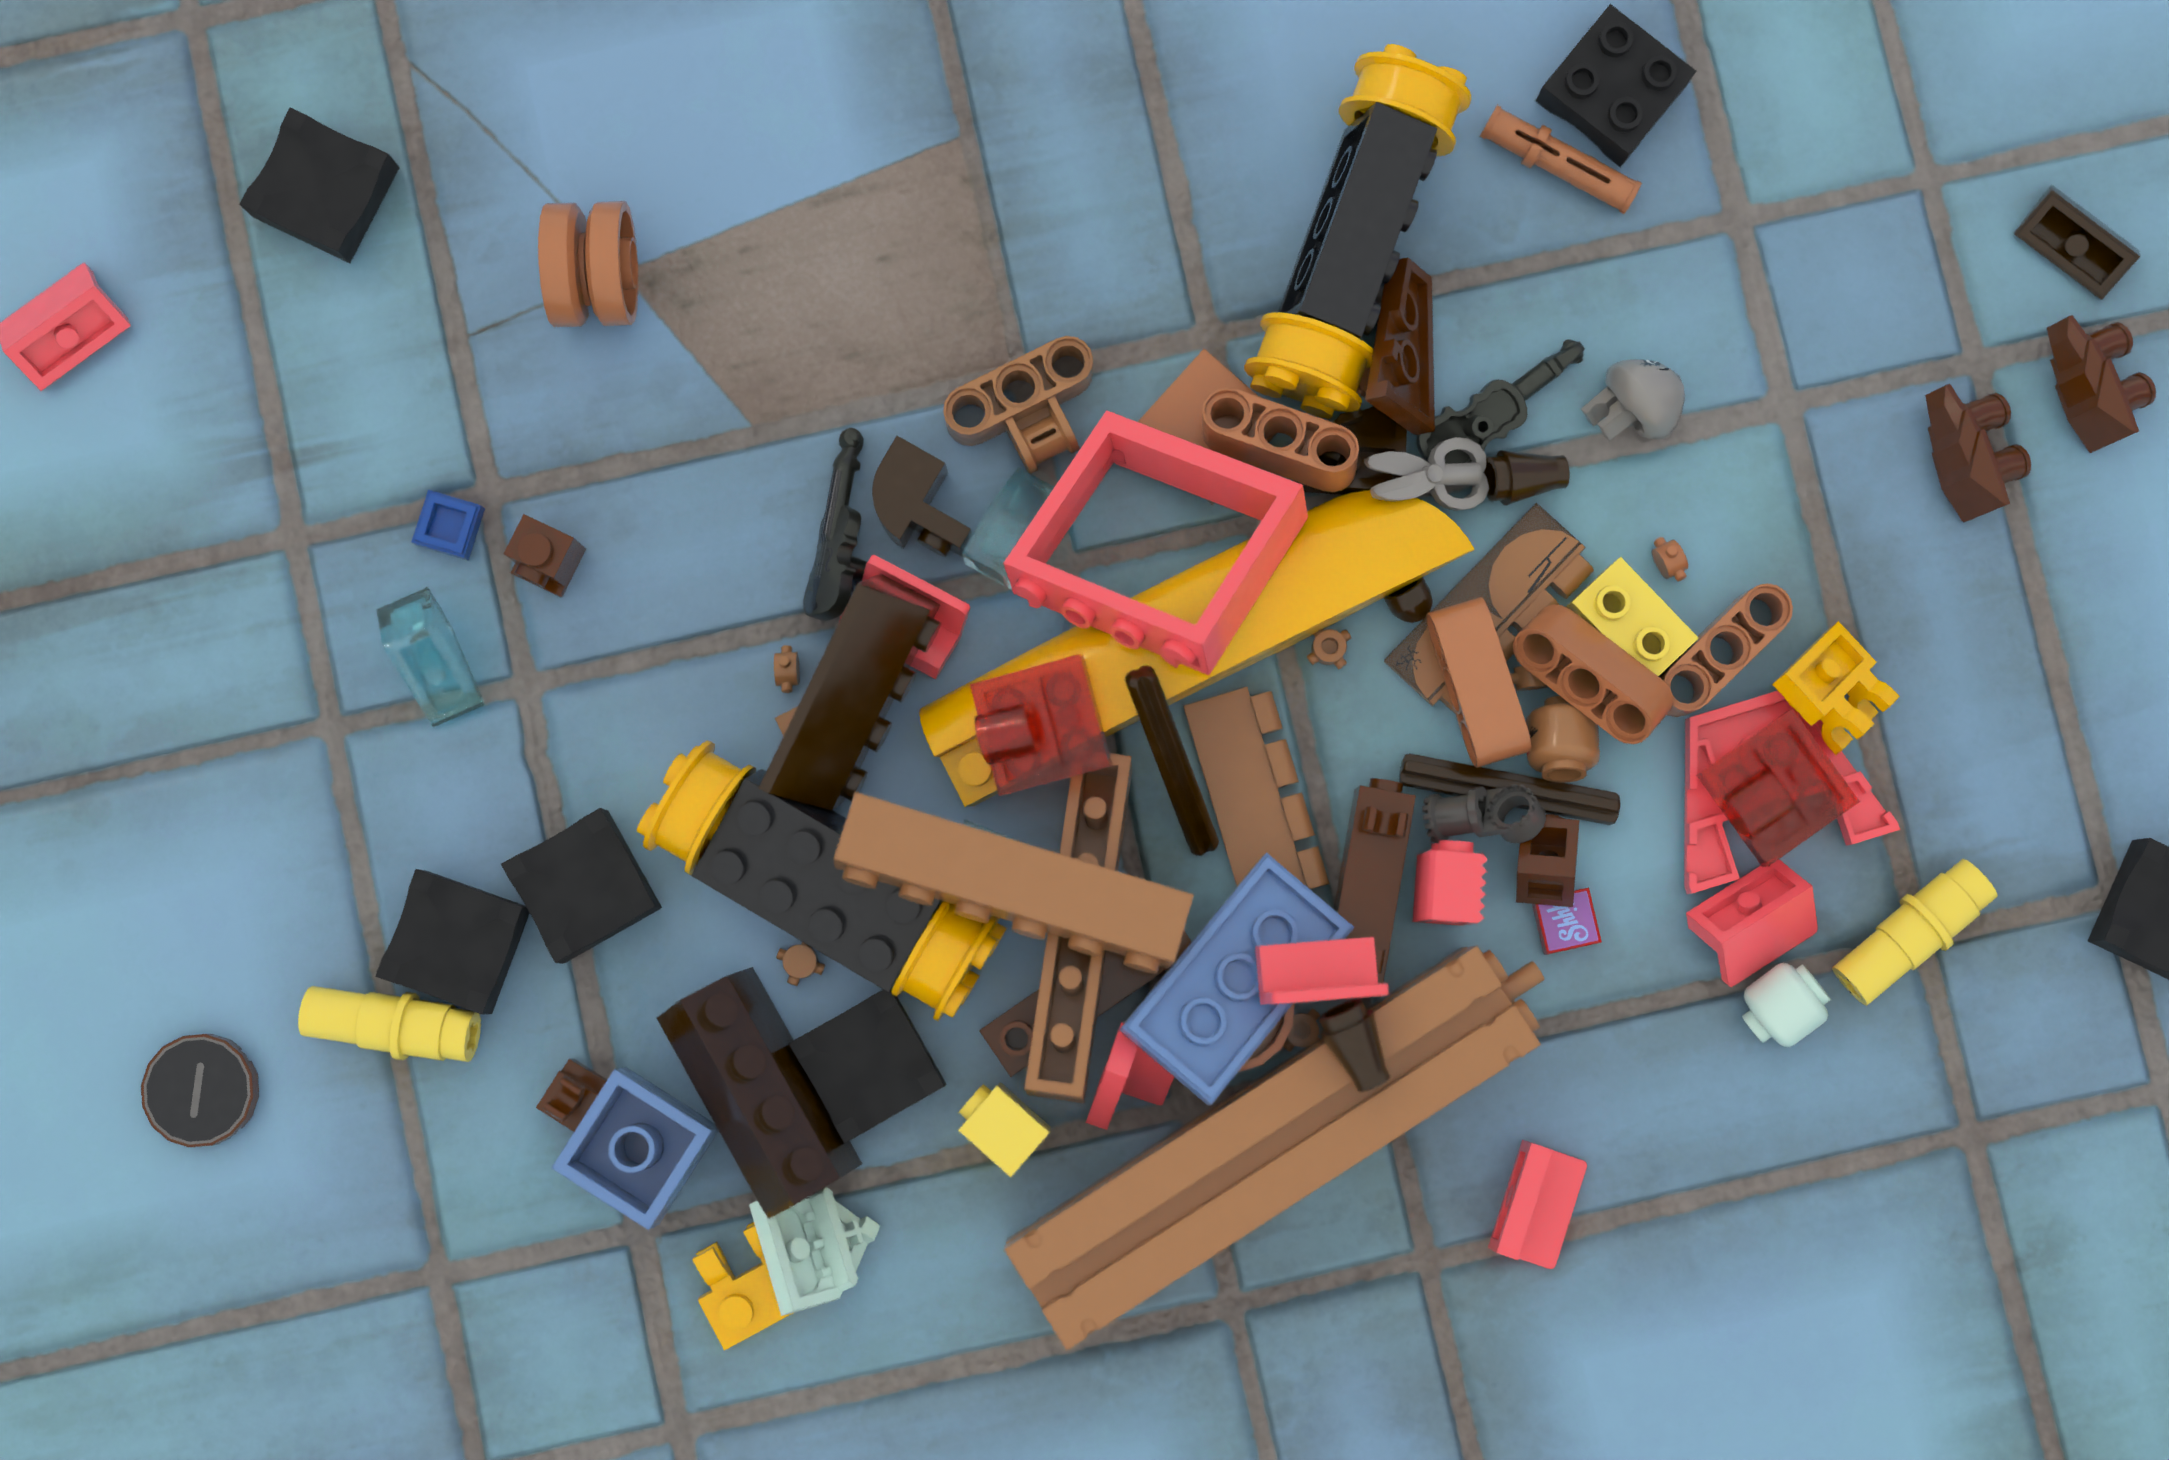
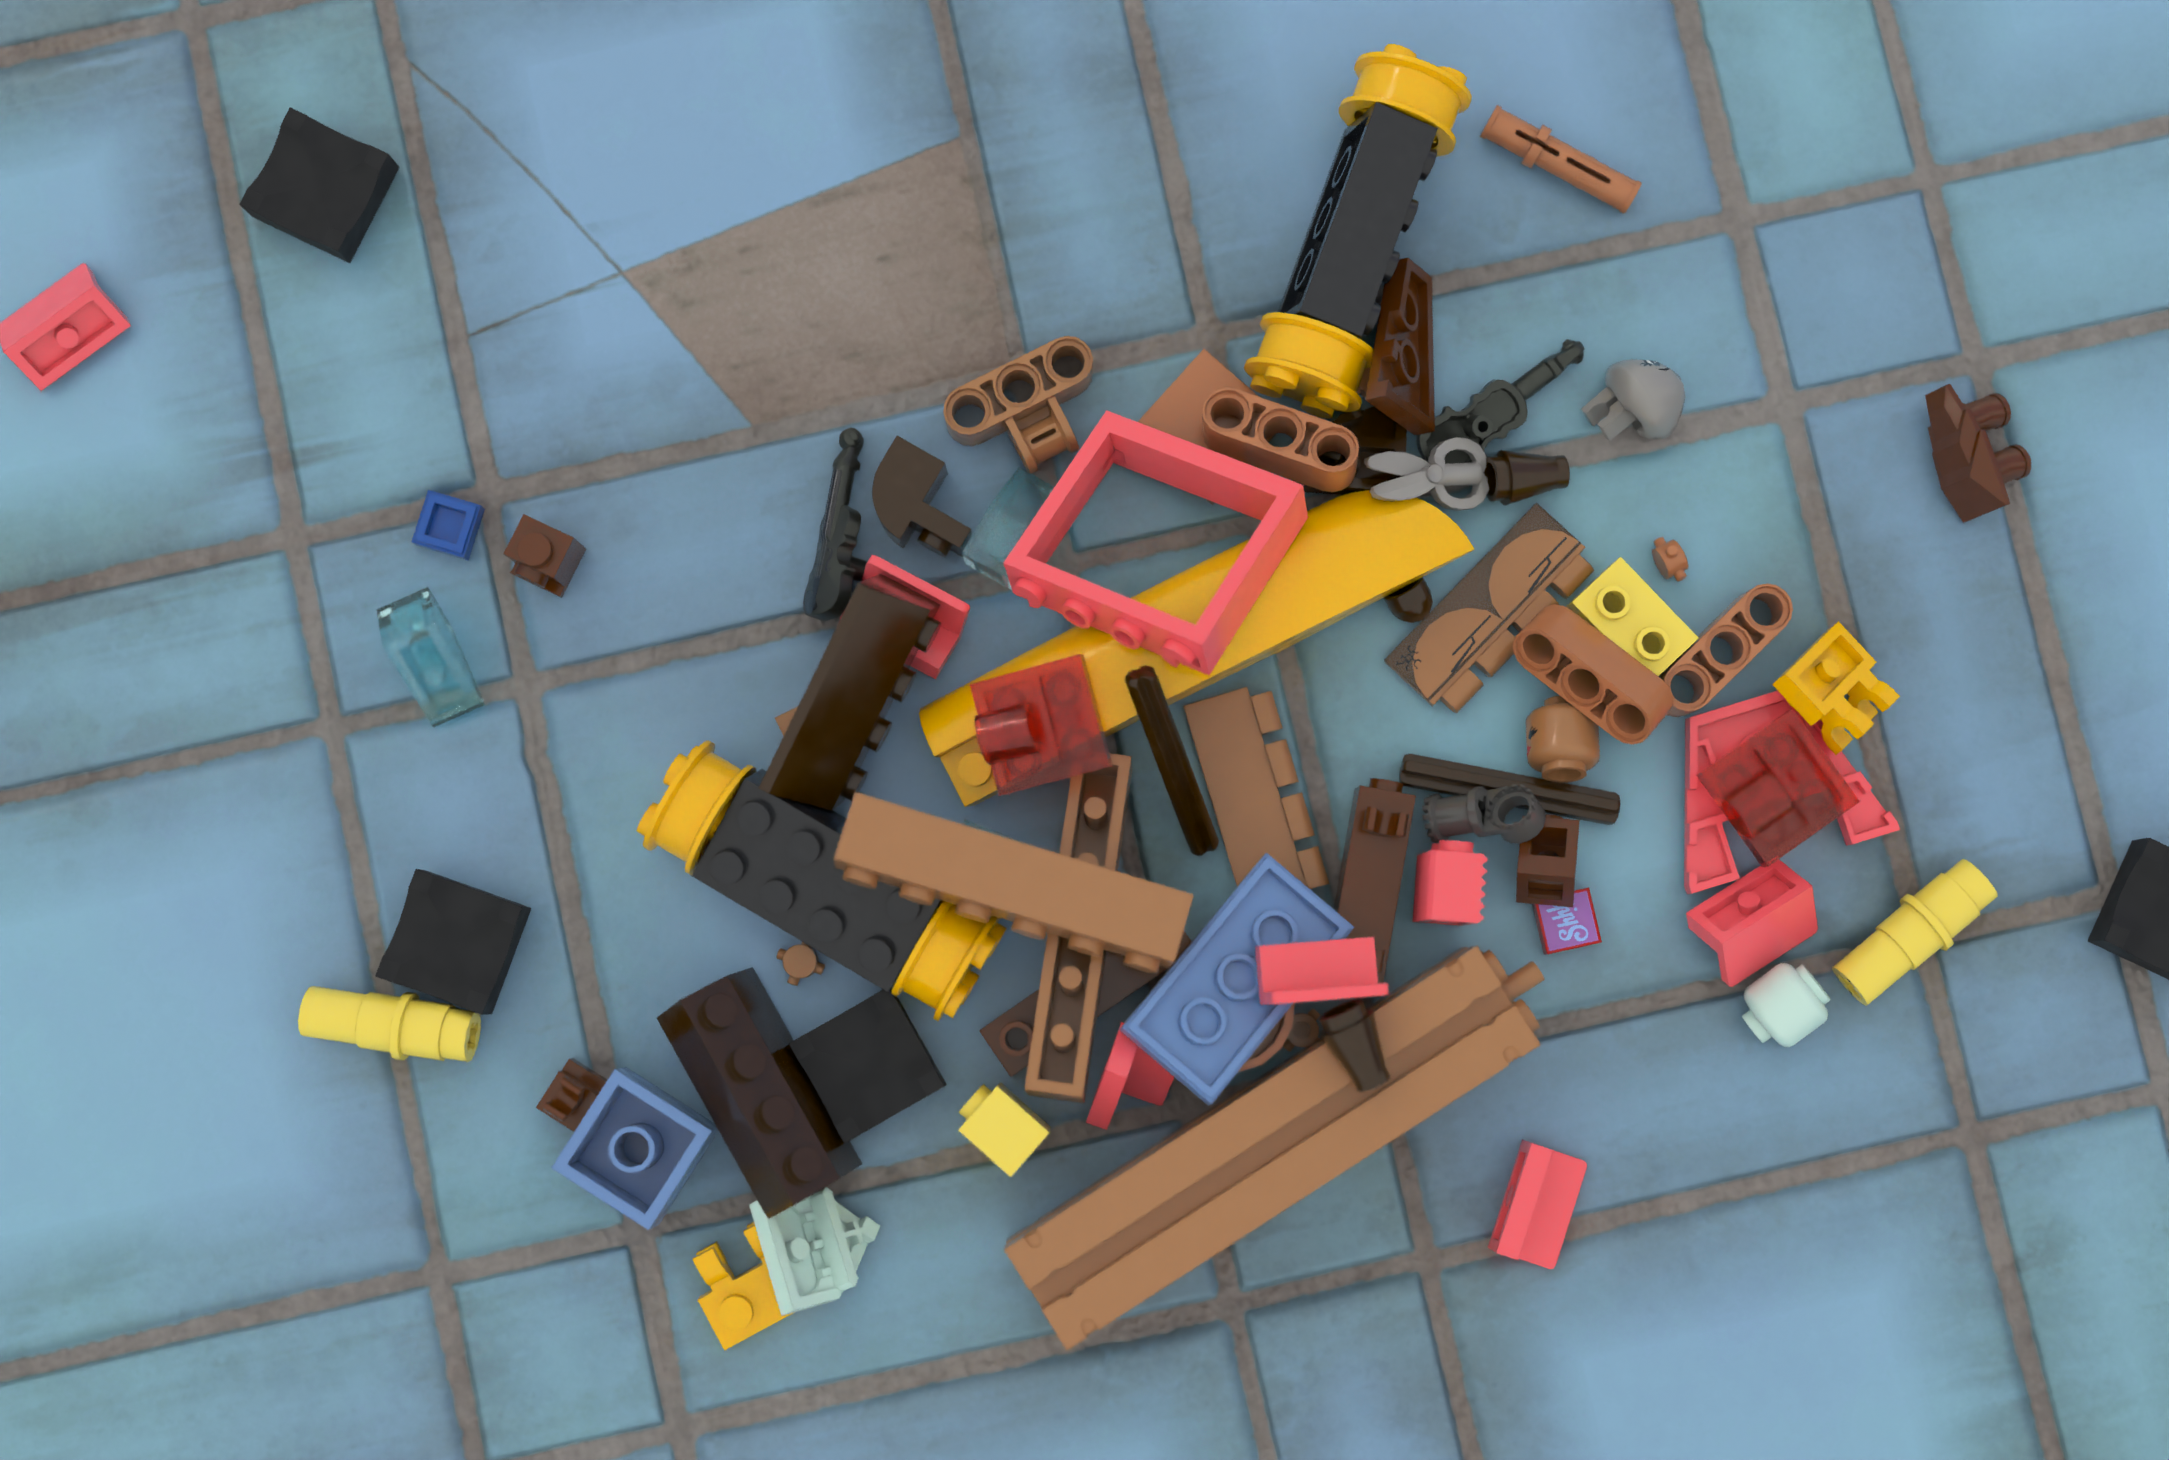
(199, 1090): black tile -> none
(581, 886): black brick -> none
(588, 264): nougat wheel -> none
(786, 669): medium nougat piece -> none
(1329, 647): medium nougat piece -> none
(1478, 682): nougat beam -> none
(1525, 680): medium nougat piece -> none
(1615, 84): black brick -> none
(2077, 242): dark brown slope -> none
(2088, 383): reddish brown connector -> none

